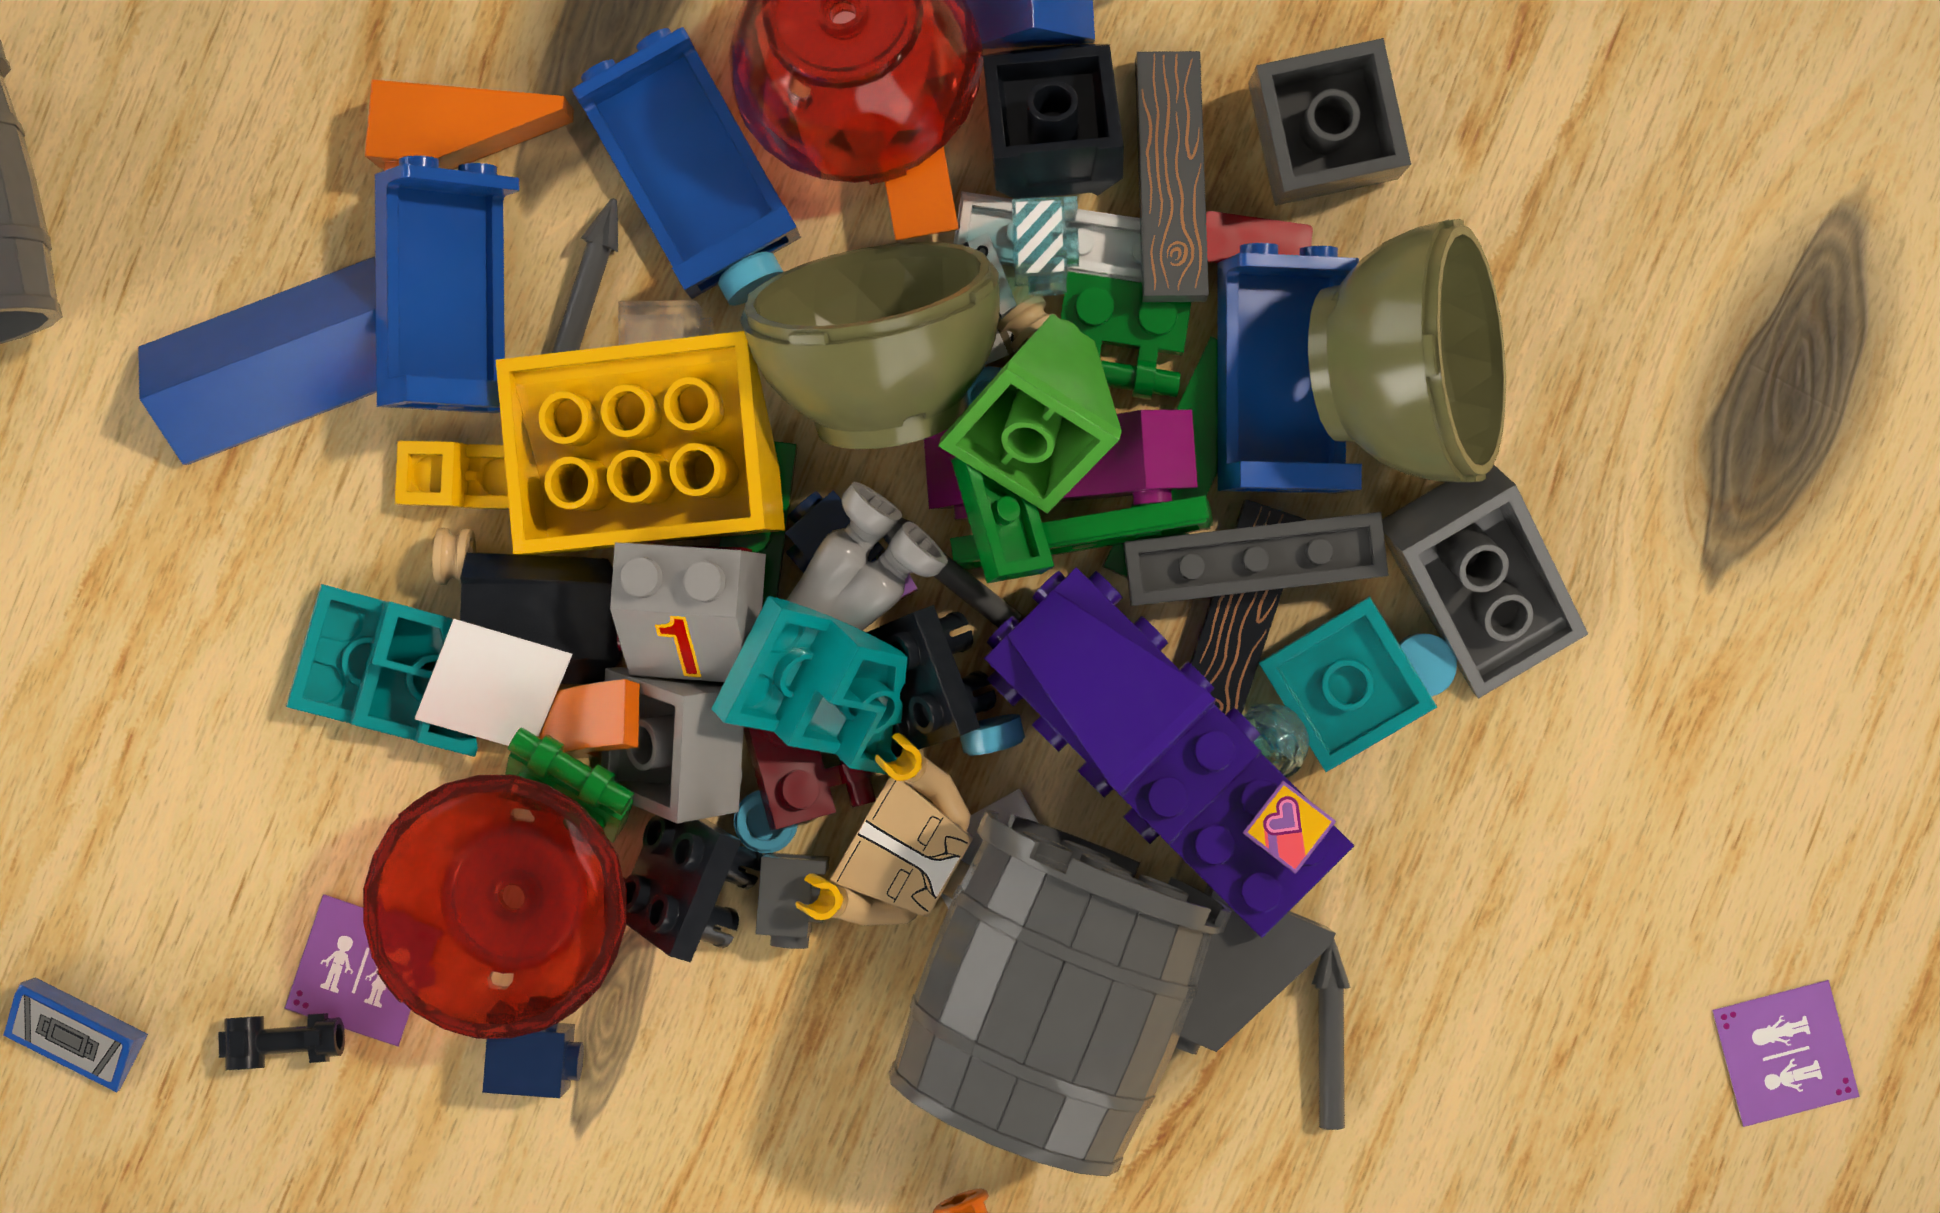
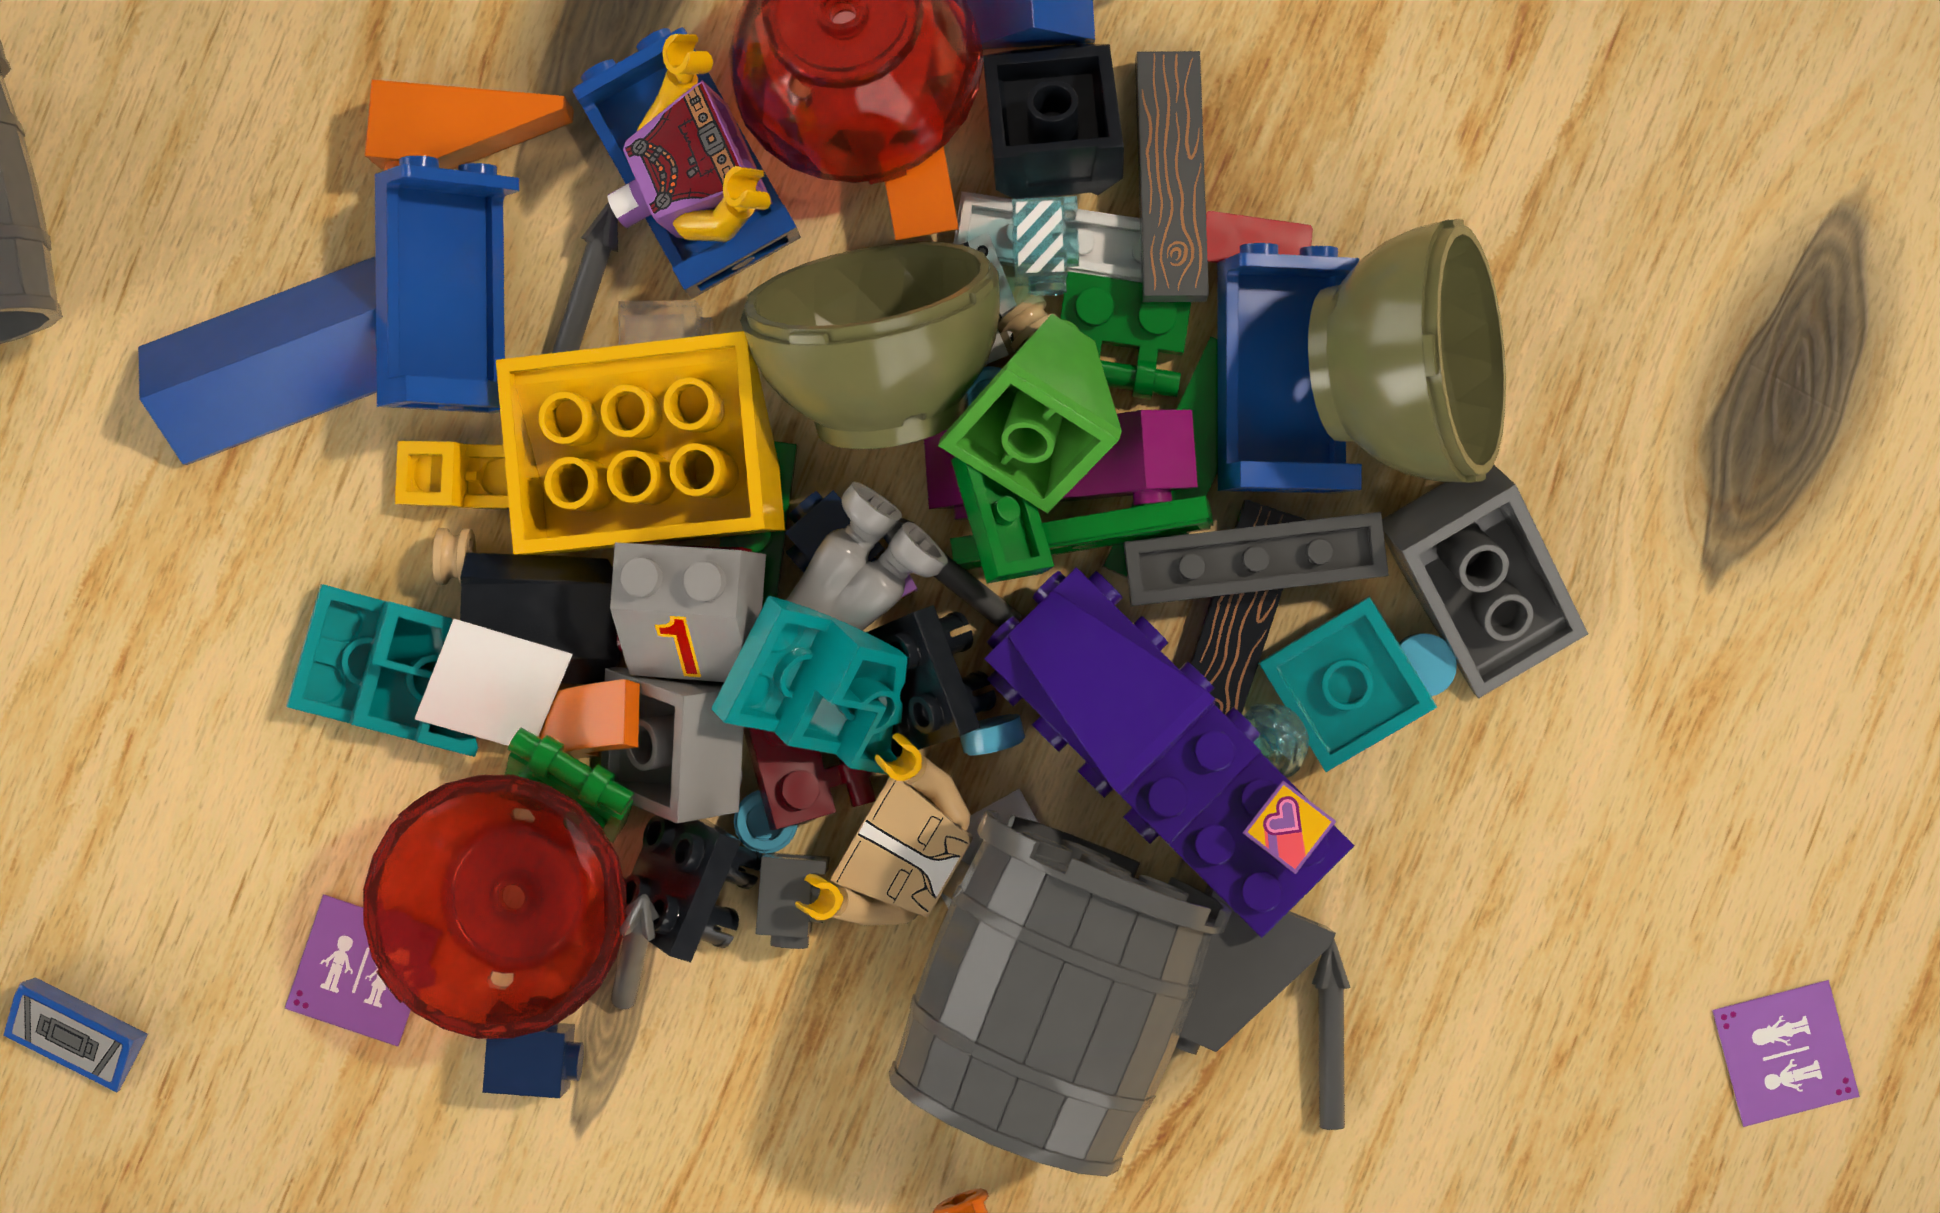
(248, 1042): black bar -> none
(636, 933): none -> dark grey piece
(689, 157): none -> torso
(748, 275): medium azure tile -> none
(1329, 121): dark grey brick -> none

